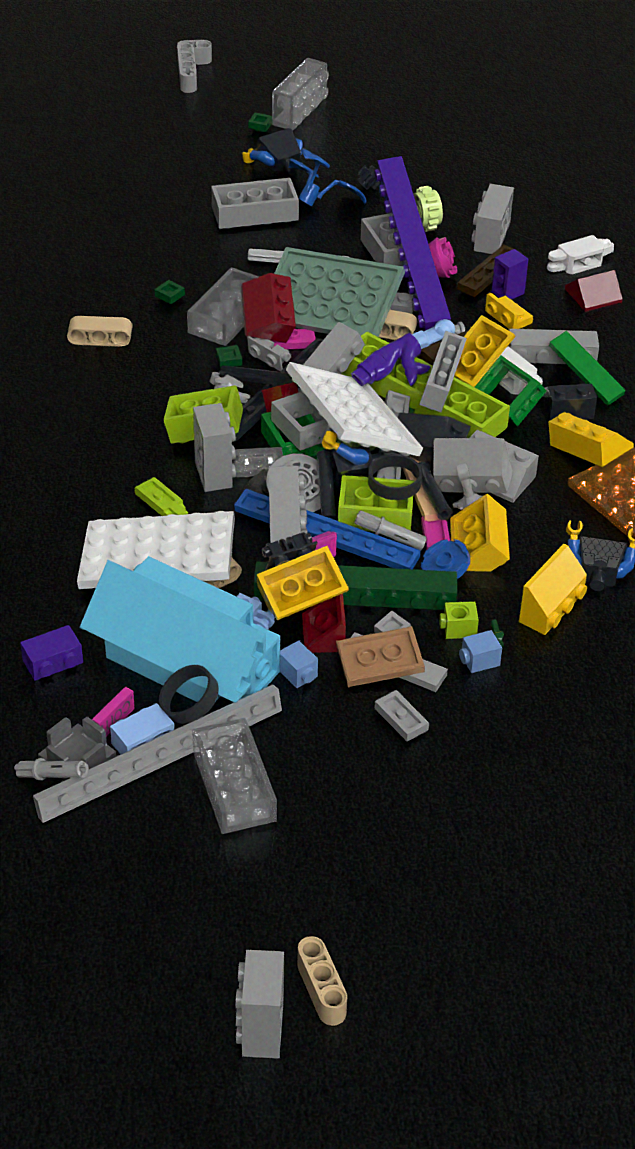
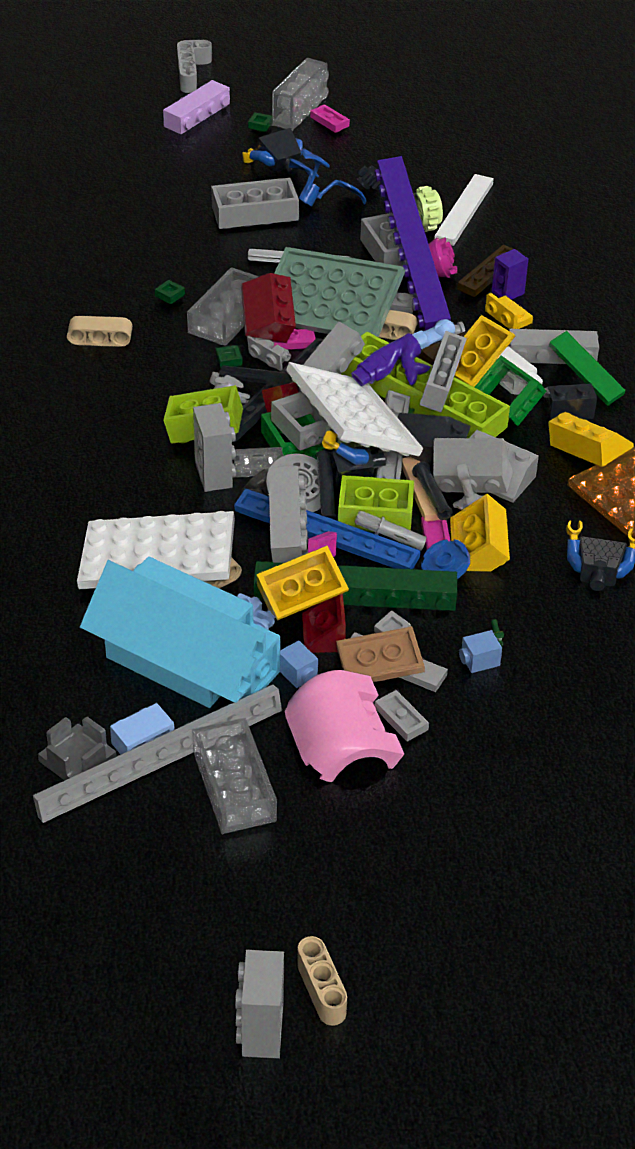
(44, 769): light grey axle -> none
(51, 652): dark purple brick -> none
(116, 709): dark pink tile -> none
(160, 498): lime hinge -> none
(196, 107): none -> lavender brick
(201, 707): black tyre -> none
(287, 550): black hinge -> none
(329, 118): none -> dark pink plate
(338, 723): none -> bright pink piece
(394, 493): black tyre -> none
(459, 619): lime brick -> none
(464, 208): none -> white tile
(492, 218): light grey brick -> none
(552, 591): yellow slope -> none
(579, 255): white hinge -> none
(595, 291): slope -> none

